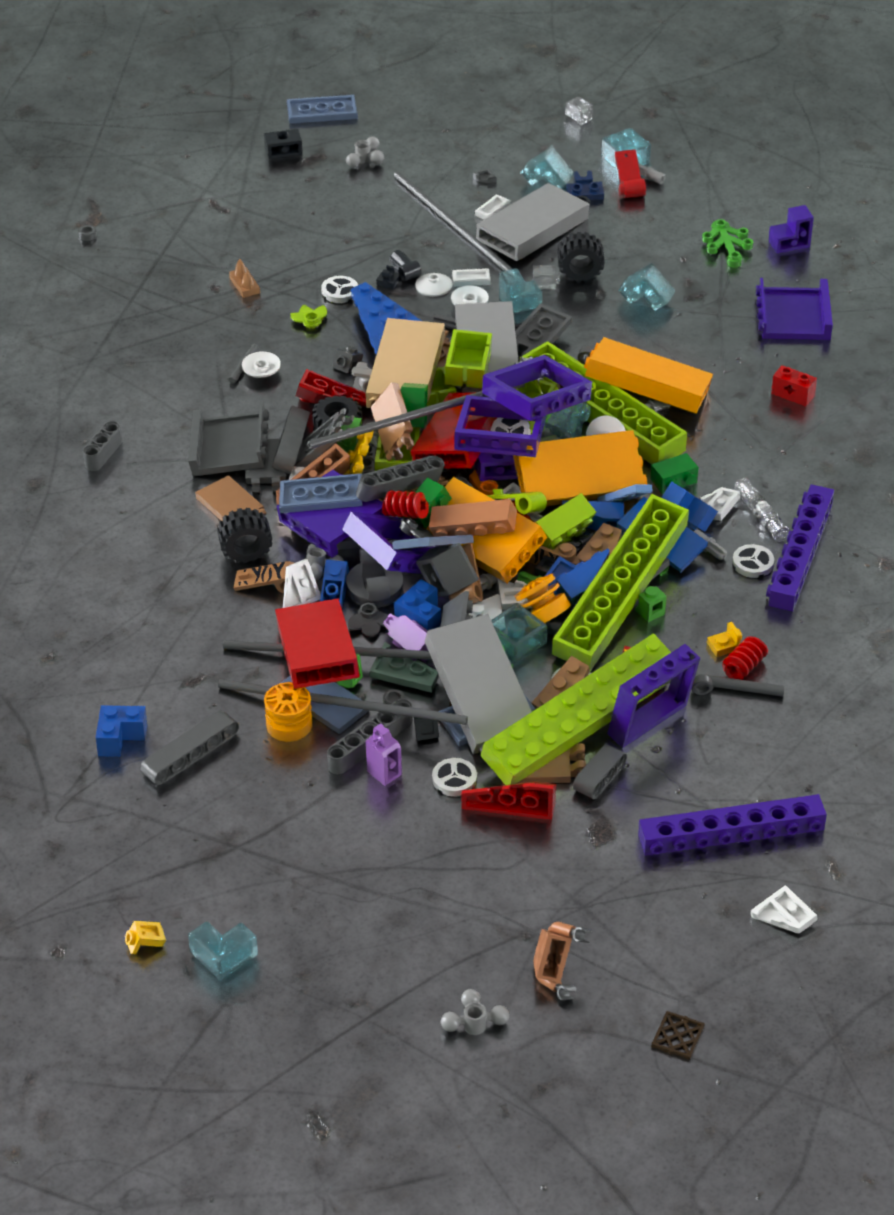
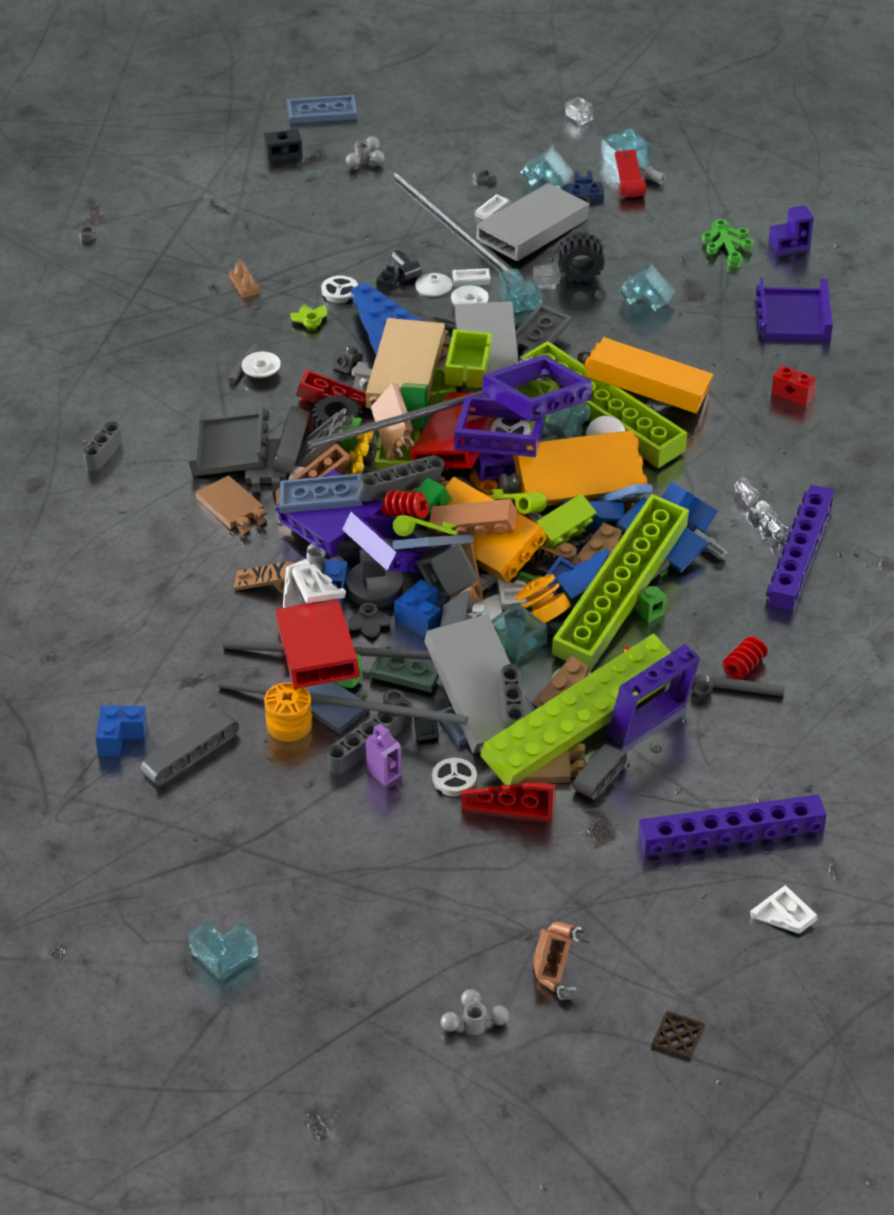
(144, 934): yellow bracket -> none
(241, 547): black tyre -> none
(315, 585): none -> white wing
(406, 525): none -> lime door
(406, 633): hinge -> none
(509, 483): none -> dark grey wheel
(510, 688): none -> dark grey beam
(678, 469): green brick -> none
(722, 500): white wing -> none
(725, 642): yellow bracket -> none
(753, 560): white tile -> none

